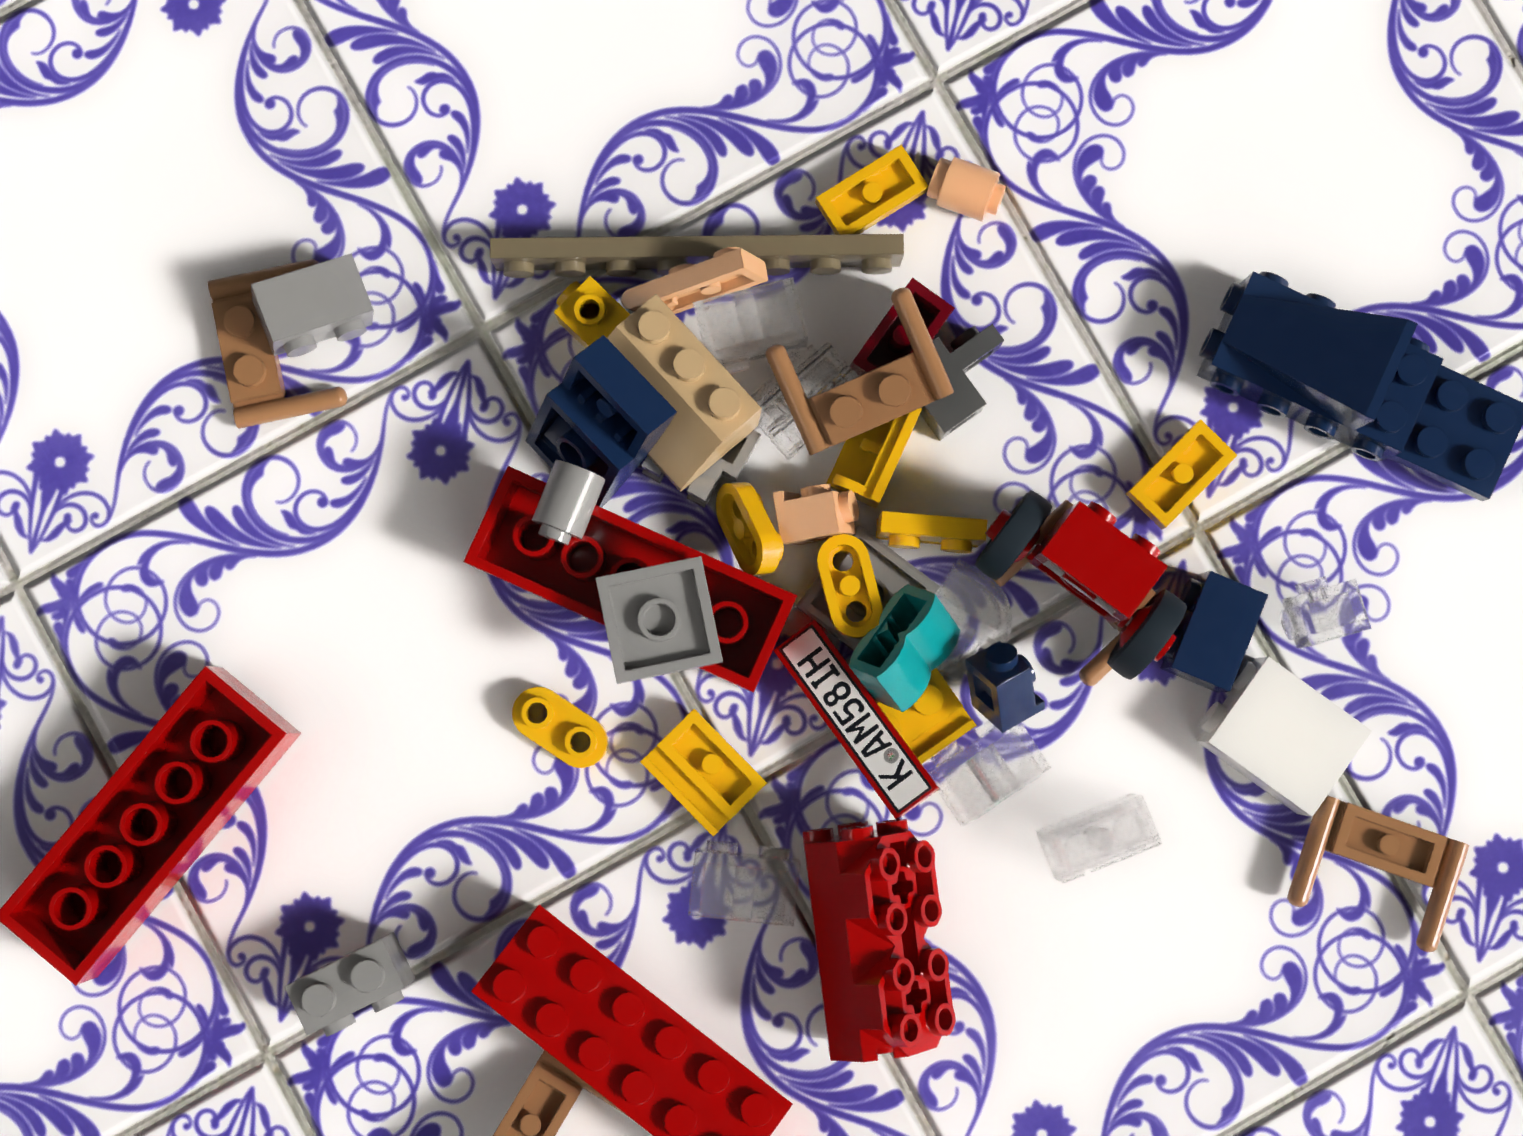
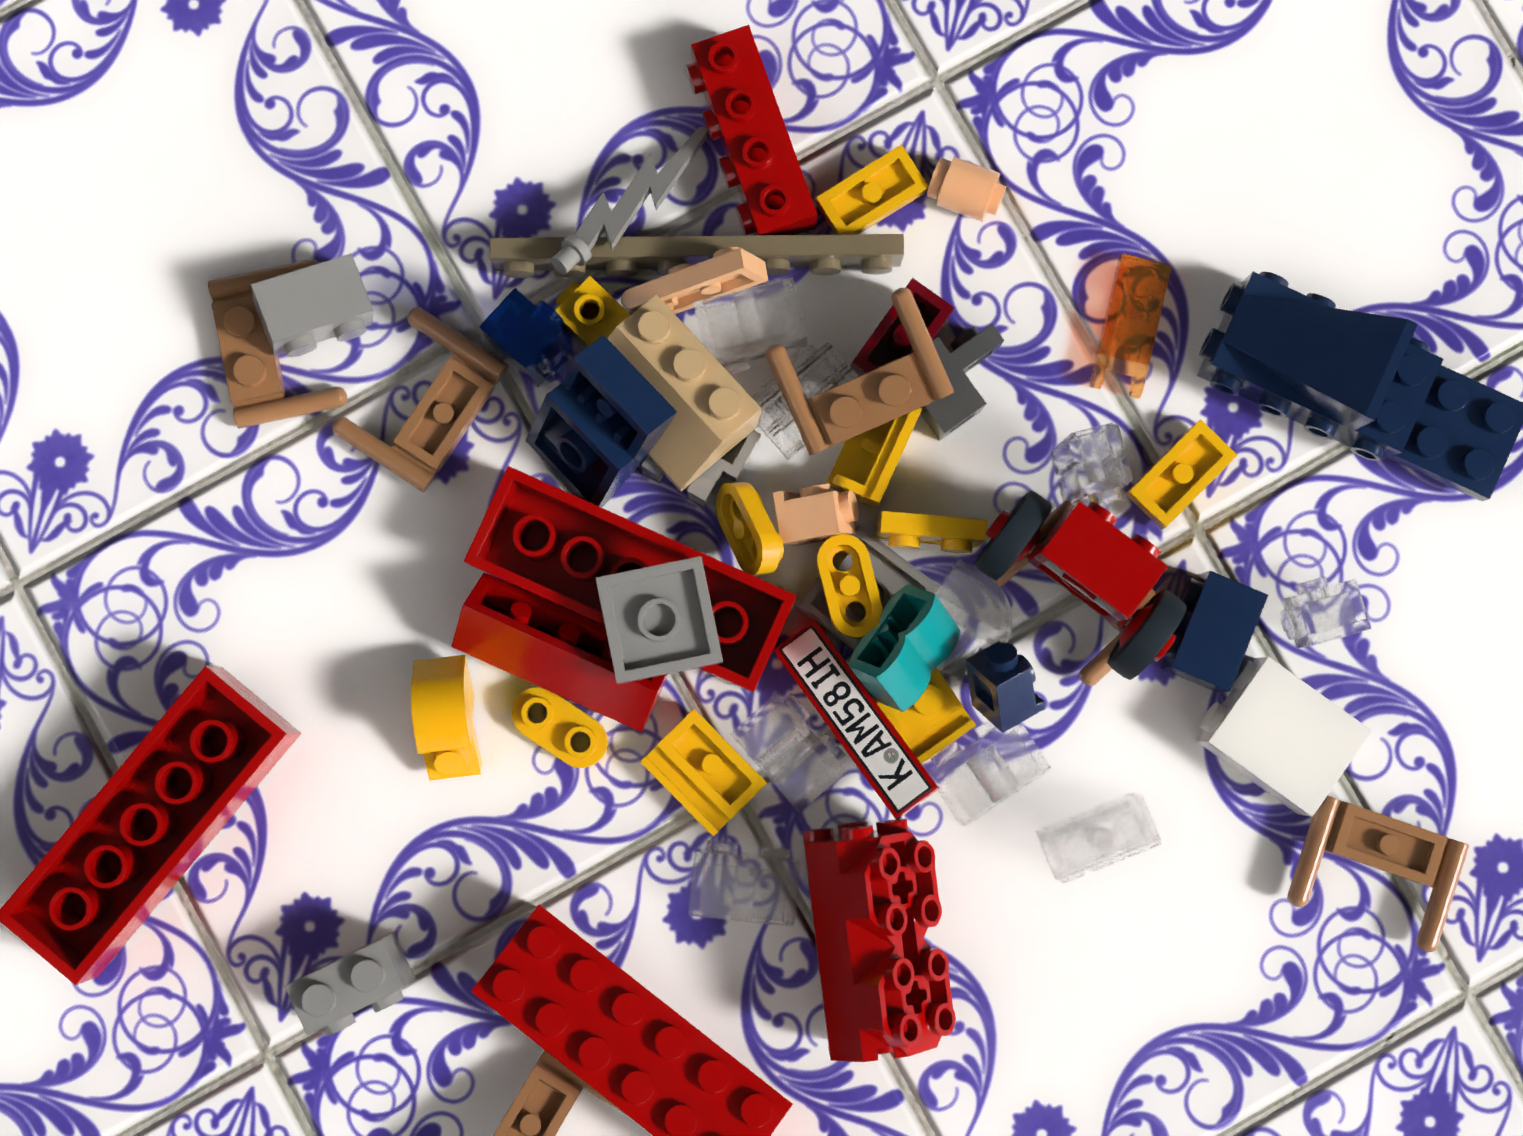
(442, 412): none -> medium nougat plate
(444, 717): none -> yellow brick
(529, 337): none -> clear blue brick
(551, 650): none -> red brick
(567, 502): light grey brick -> none
(577, 247): none -> light grey piece
(752, 135): none -> red brick
(789, 750): none -> clear brick
(1092, 465): none -> clear brick
(1131, 321): none -> clear orange hinge

